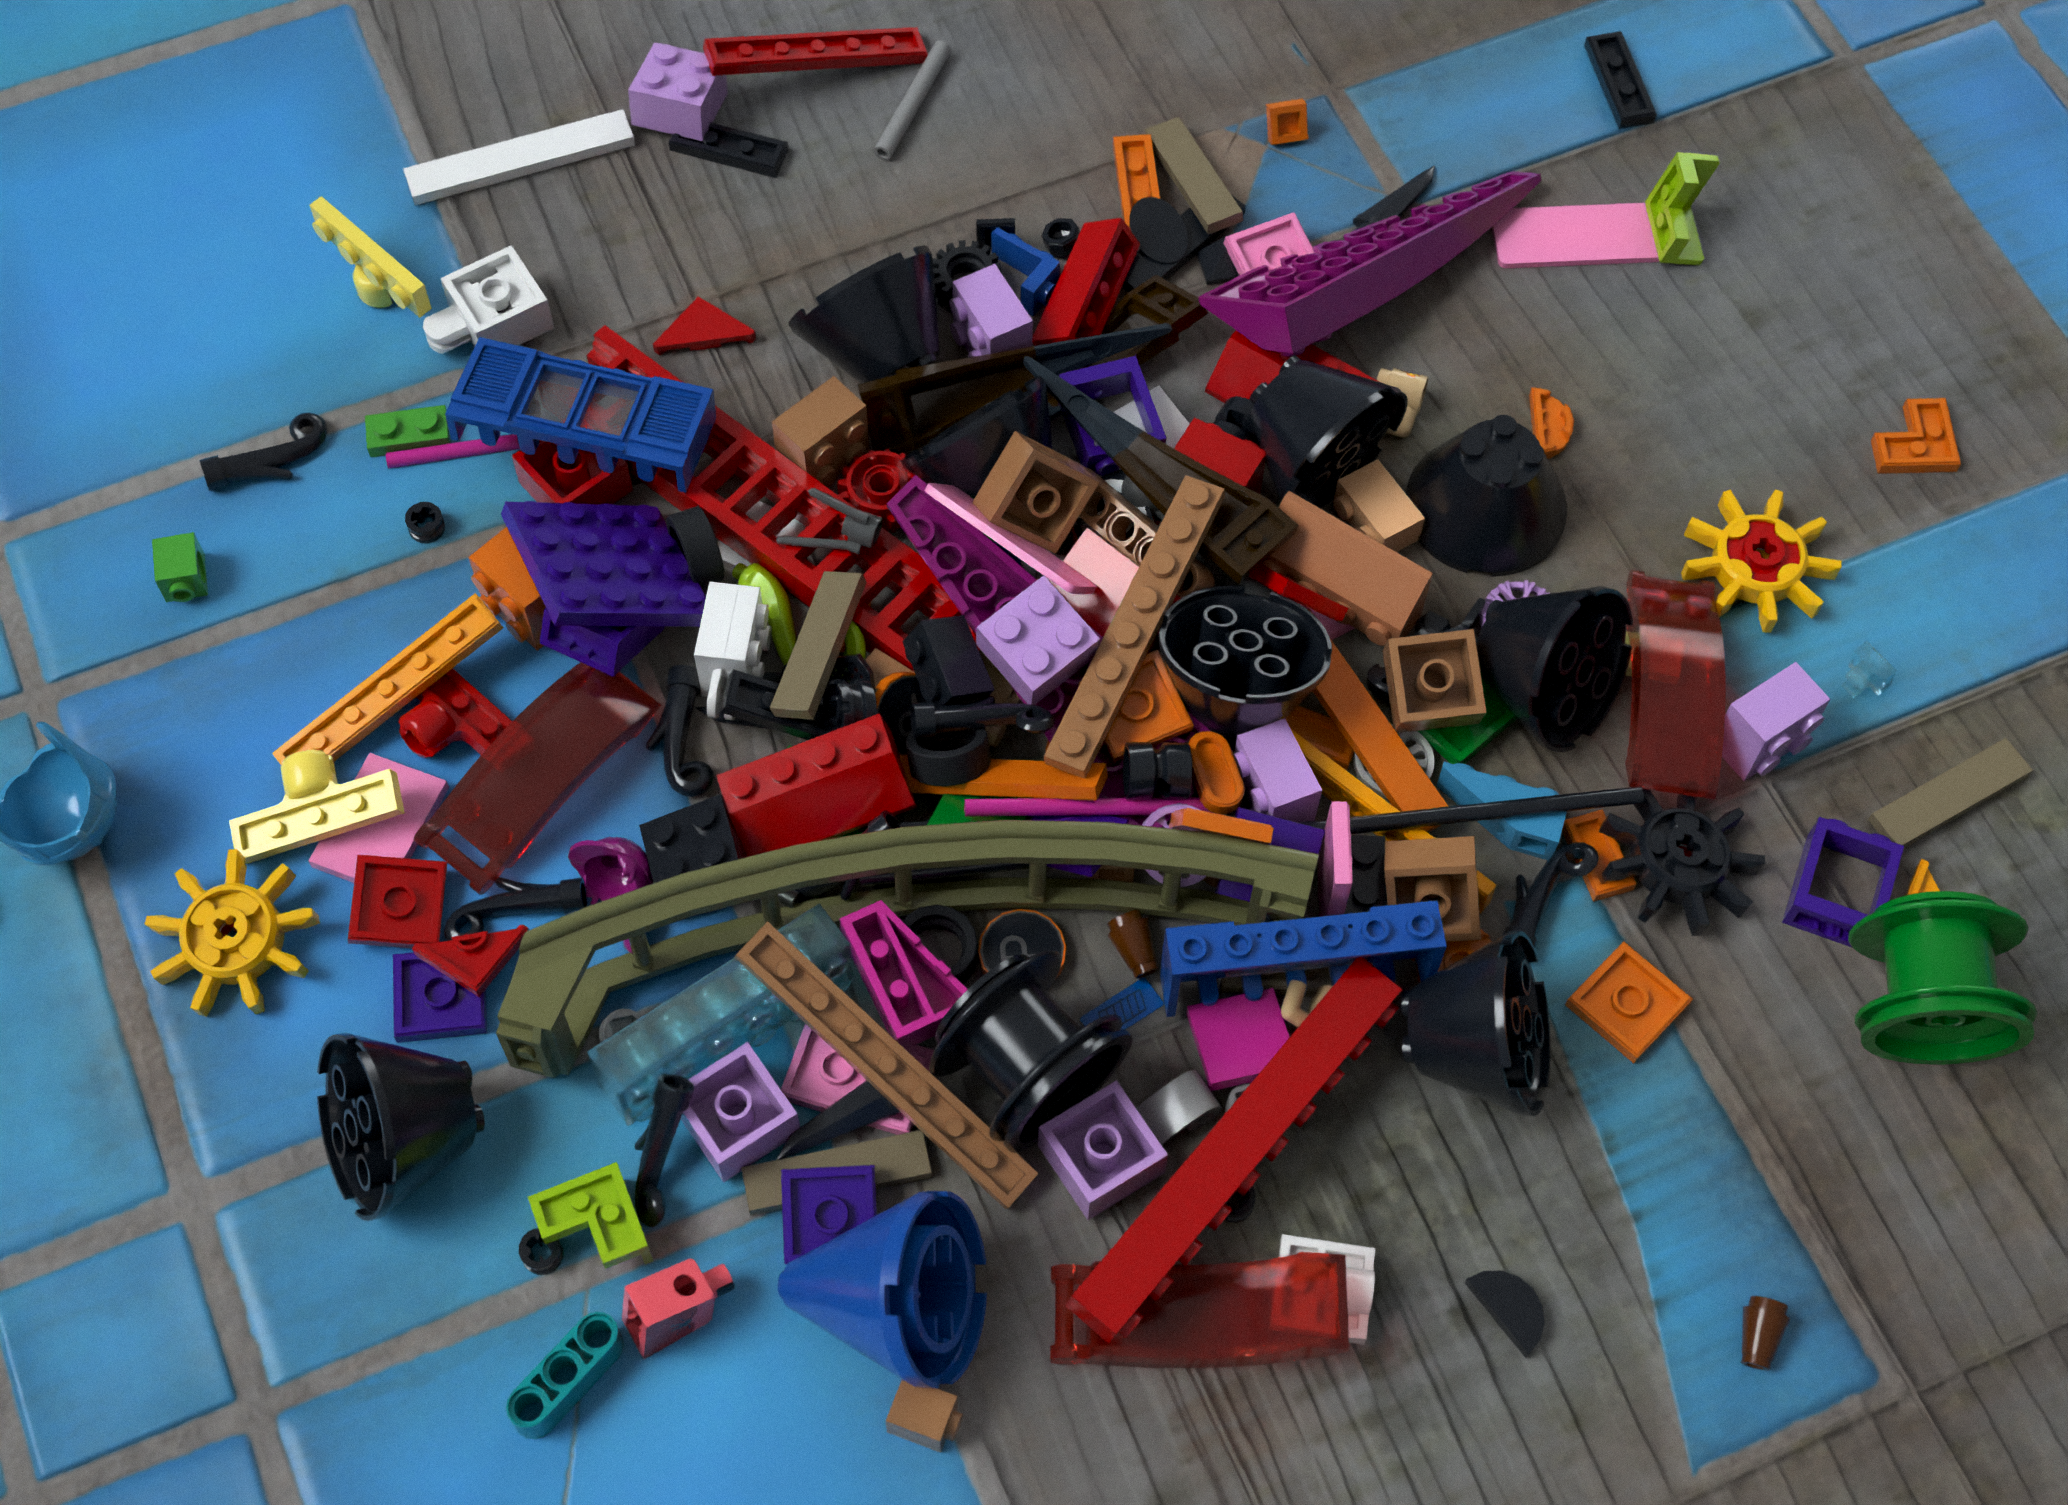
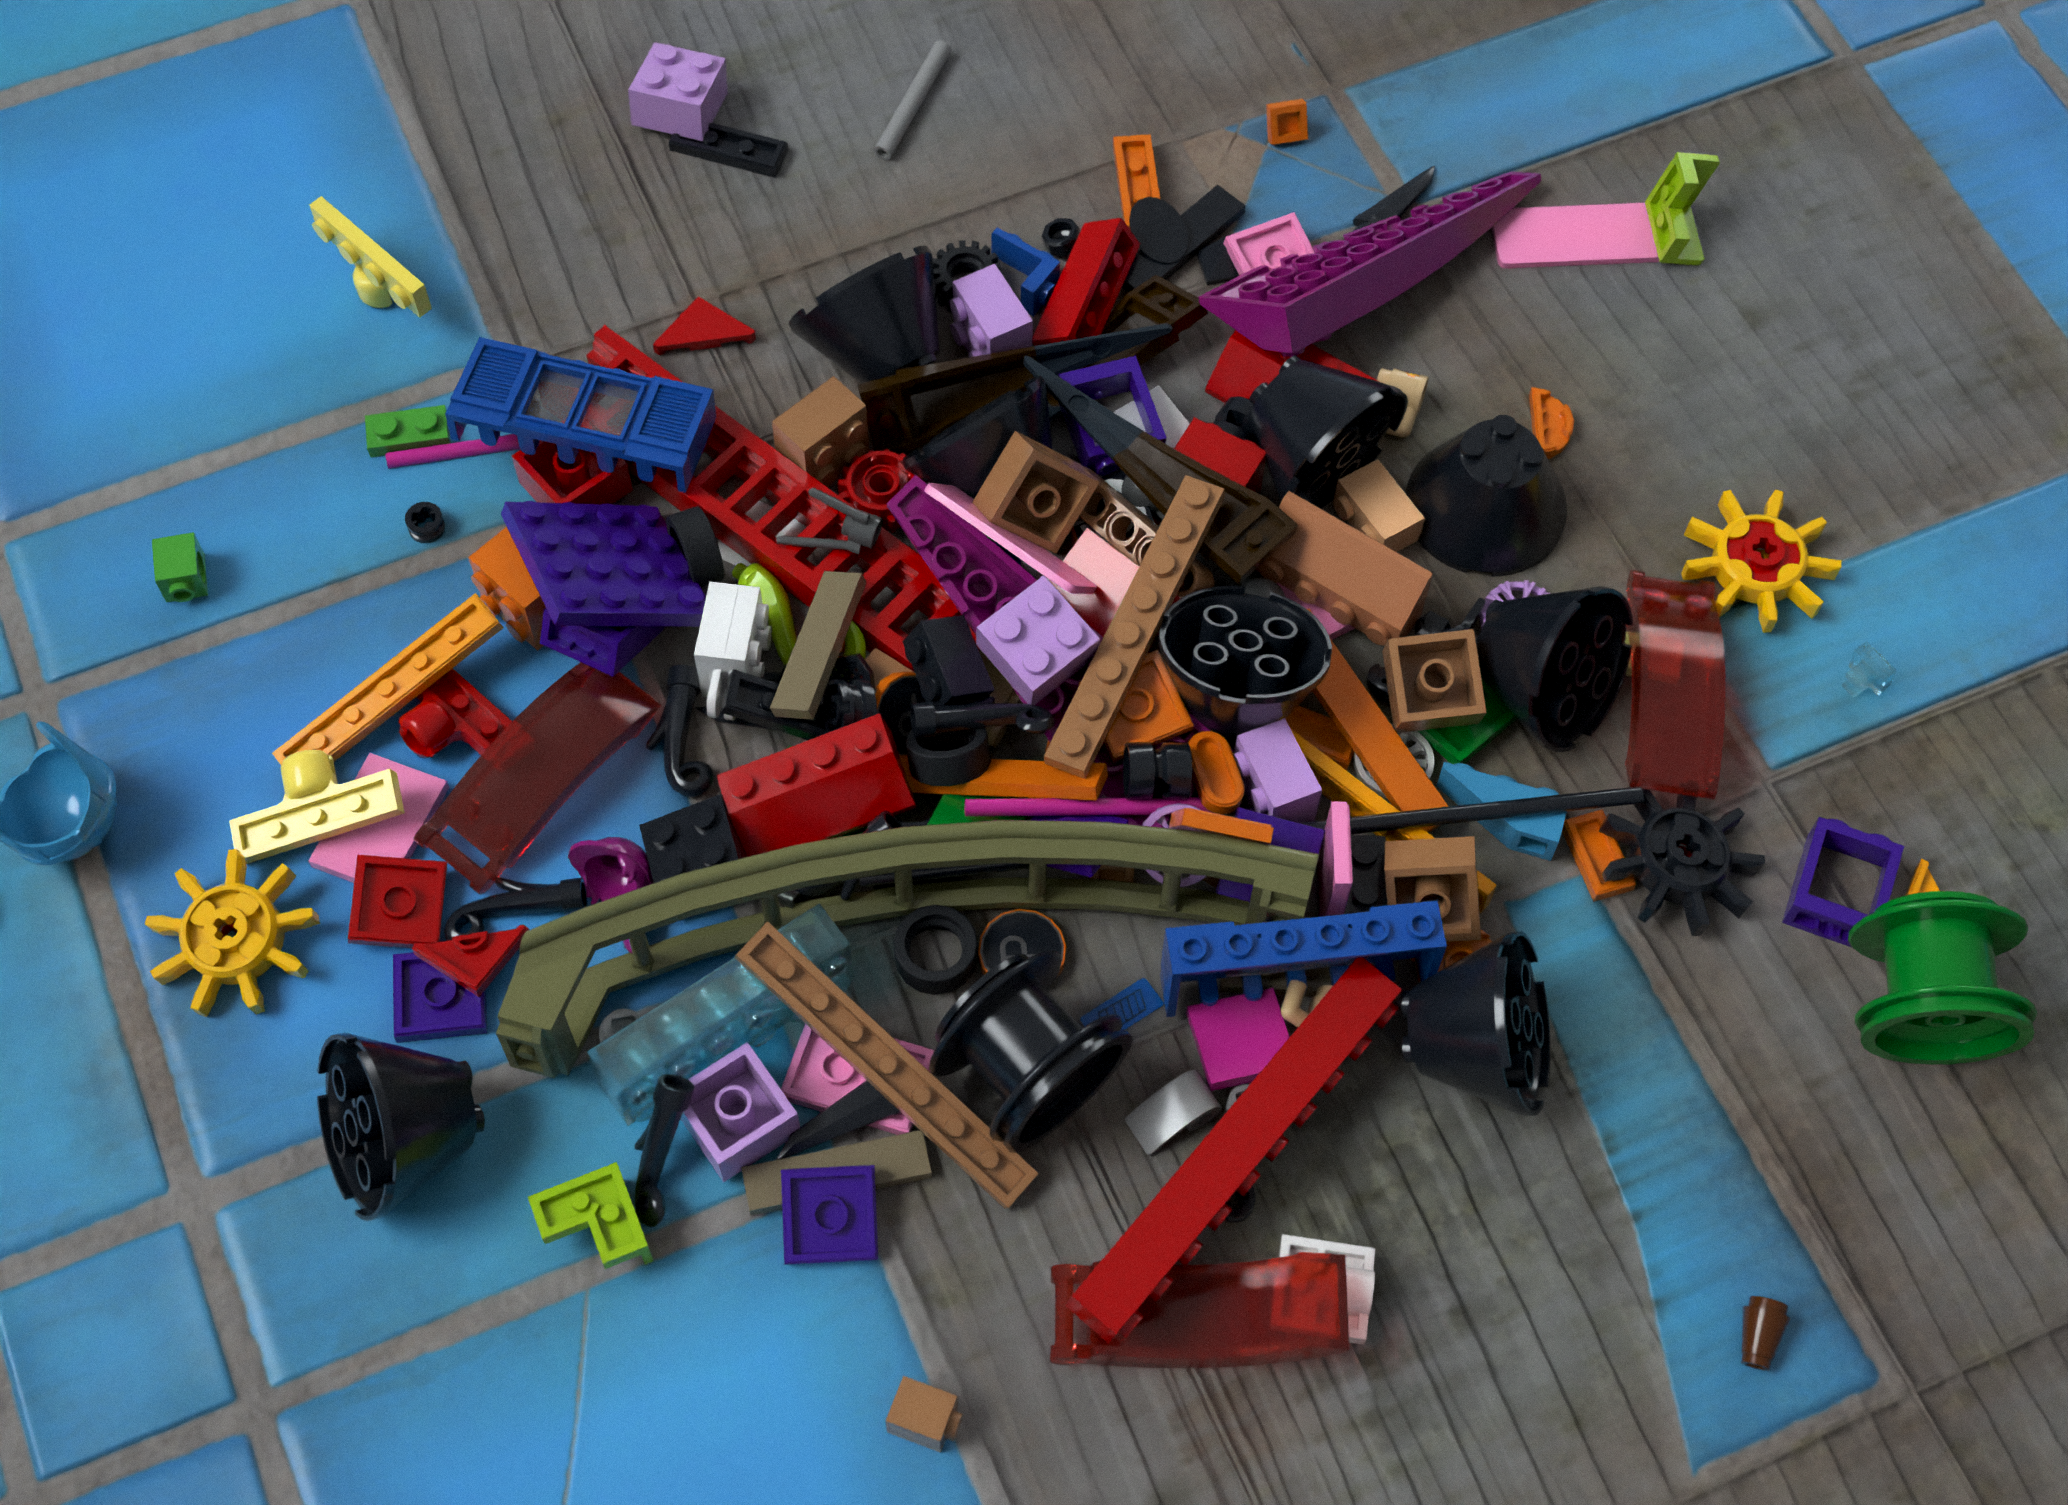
(264, 462): black plant -> none
(477, 295): white brick -> none
(519, 157): white tile -> none
(543, 1266): black bush -> none
(559, 1398): teal beam -> none
(672, 1304): coral torso -> none
(814, 51): red tile -> none
(899, 1288): blue cone -> none
(900, 974): dark pink wedge -> none
(985, 227): black slope -> none
(1102, 1150): lavender brick -> none
(1134, 942): reddish brown cone -> none
(1194, 176): dark tan tile -> none
(1299, 593): red tile -> none
(1511, 1305): black tile -> none
(1533, 903): black plant -> none
(1620, 80): black tile -> none
(1628, 1002): orange tile -> none
(1772, 722): lavender brick -> none
(1926, 445): orange tile -> none
(1951, 794): dark tan tile -> none

